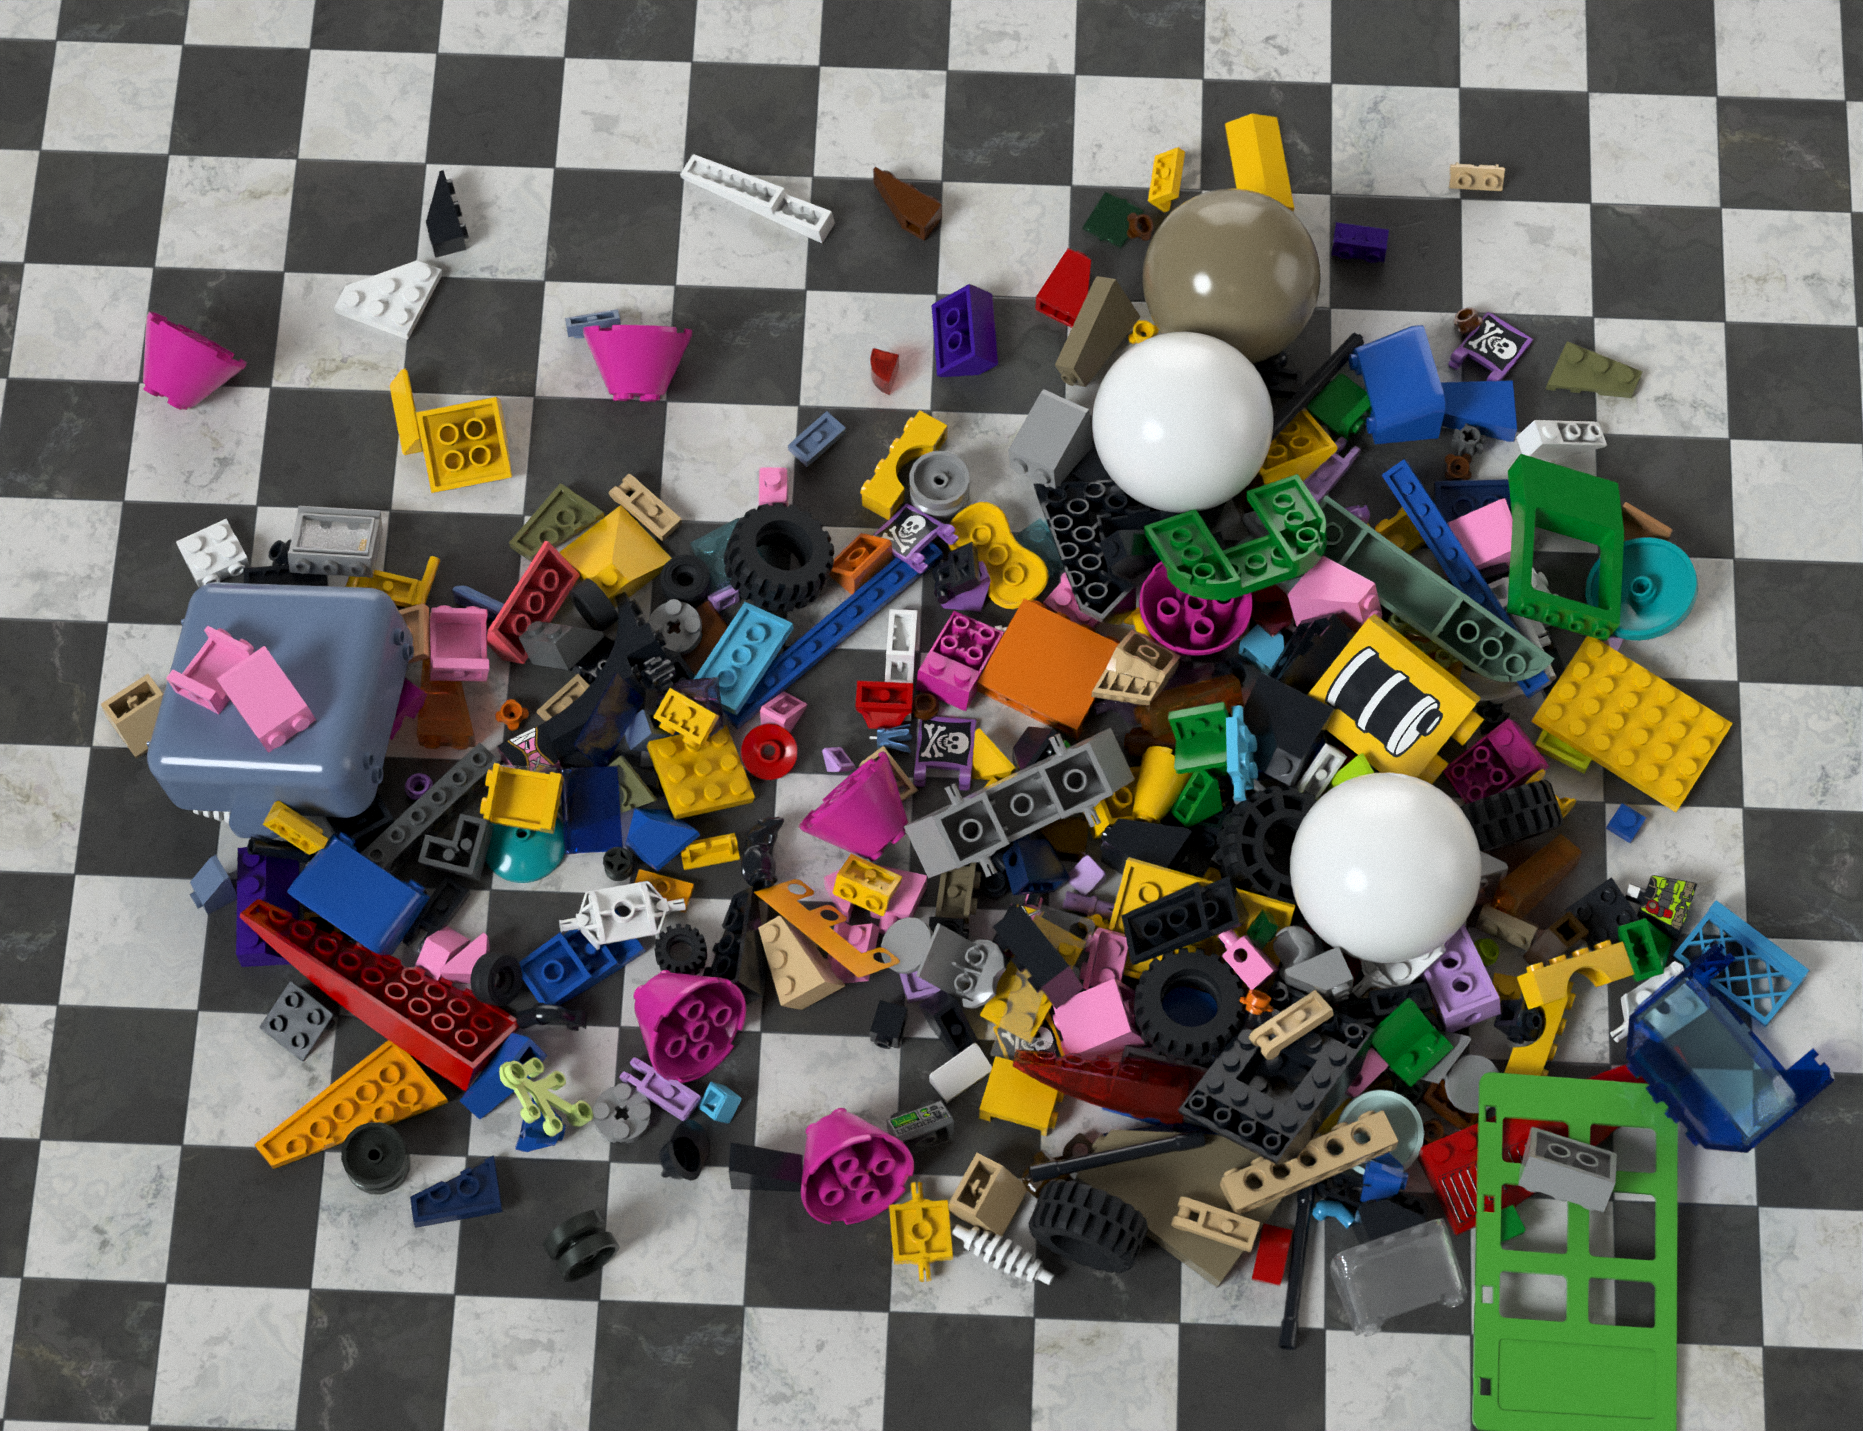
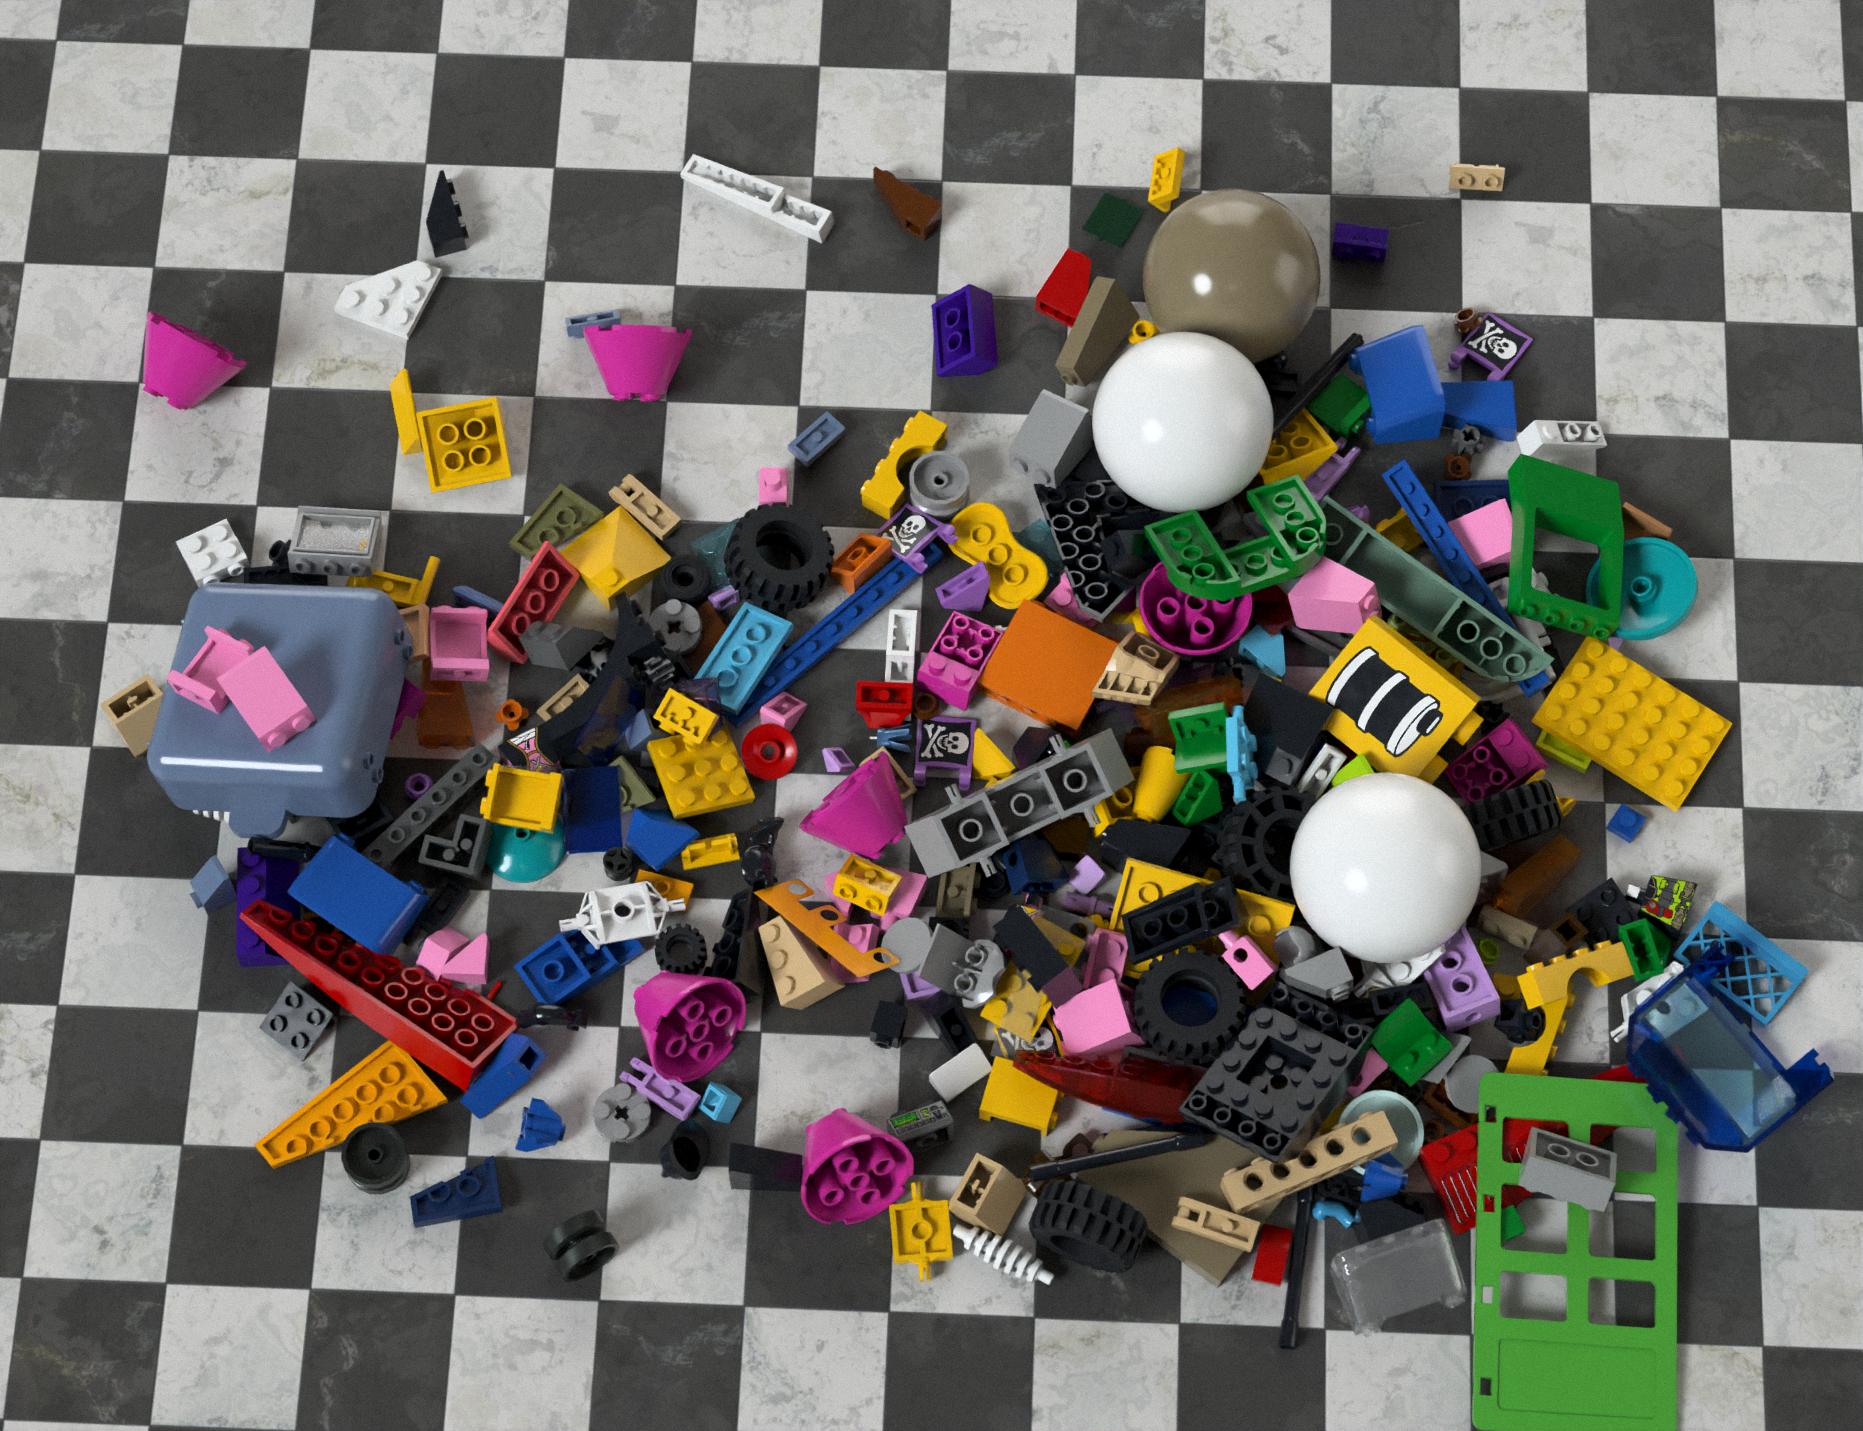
(295, 828): yellow bracket -> none
(484, 976): black tyre -> none
(515, 1077): yellowish green plant -> none
(593, 605): black tyre -> none
(884, 369): clear red brick -> none
(963, 572): black plate -> none
(1145, 223): reddish brown plate -> none
(1257, 1002): orange plate -> none
(1259, 157): yellow slope -> none
(1262, 929): dark green plate -> none
(1291, 1024): tan plate -> none
(1311, 651): black wedge -> none
(1589, 371): olive wing -> none

